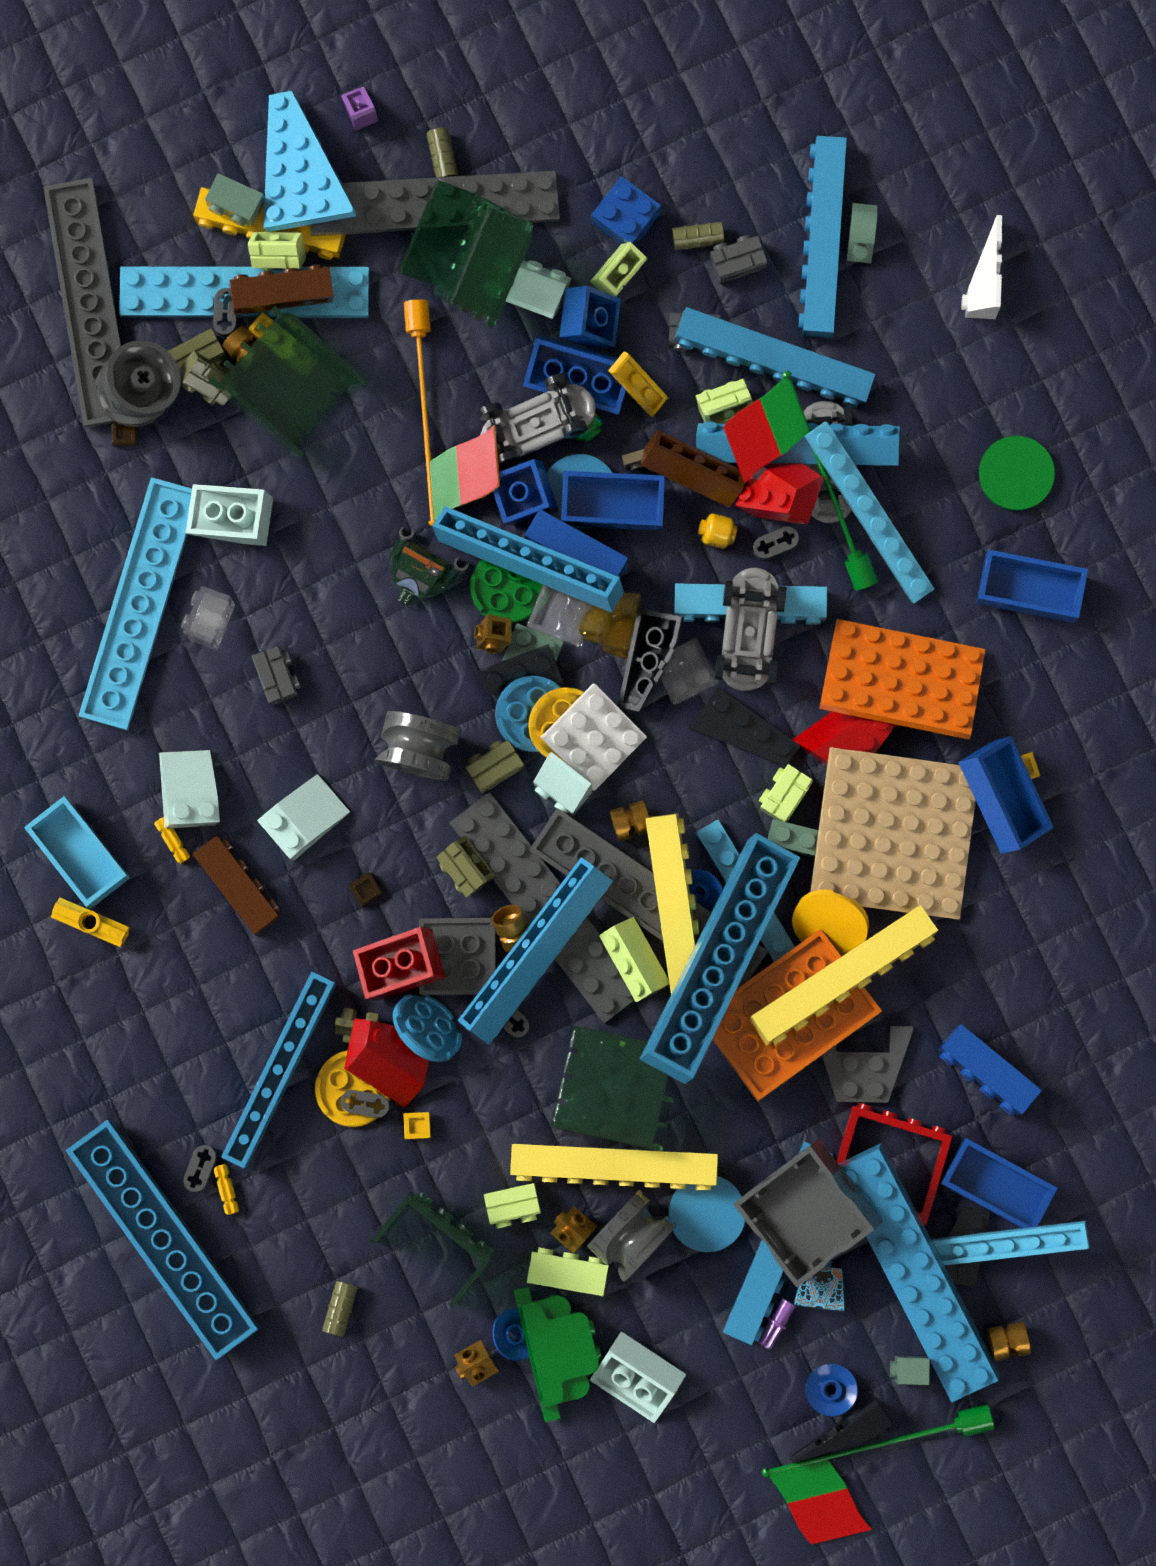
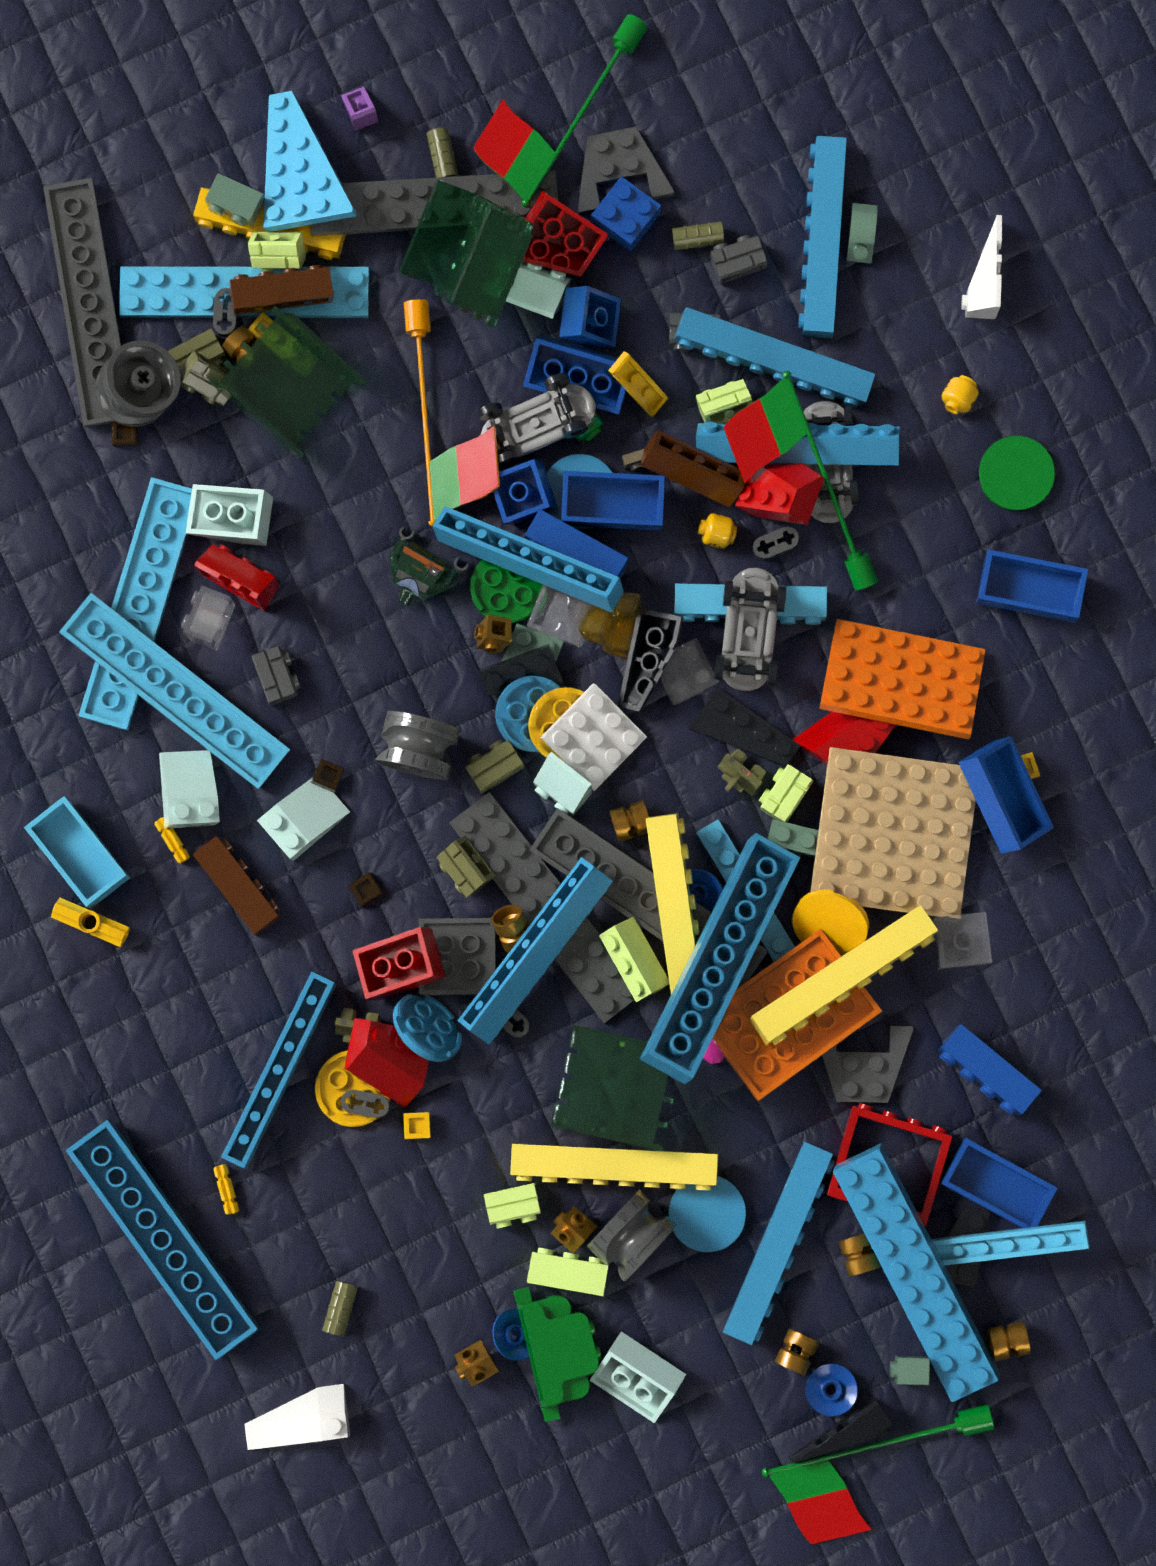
(174, 691): none -> medium azure plate
(205, 1171): dark grey beam -> none
(238, 576): none -> red wedge
(307, 1419): none -> white wedge
(327, 775): none -> dark brown tile
(444, 1222): clear green windscreen -> none
(518, 150): none -> flag
(561, 237): none -> red wedge
(618, 155): none -> dark grey wing
(619, 269): yellowish green brick -> none
(713, 1054): none -> dark pink tile
(739, 776): none -> olive hips
(776, 1323): medium lavender axle -> none
(795, 1361): none -> pearl gold wheel
(808, 1212): dark grey tile -> none
(822, 1290): torso -> none
(859, 1255): none -> pearl gold wheel
(869, 512): medium azure plate -> none
(960, 394): none -> yellow head
(962, 941): none -> clear brick

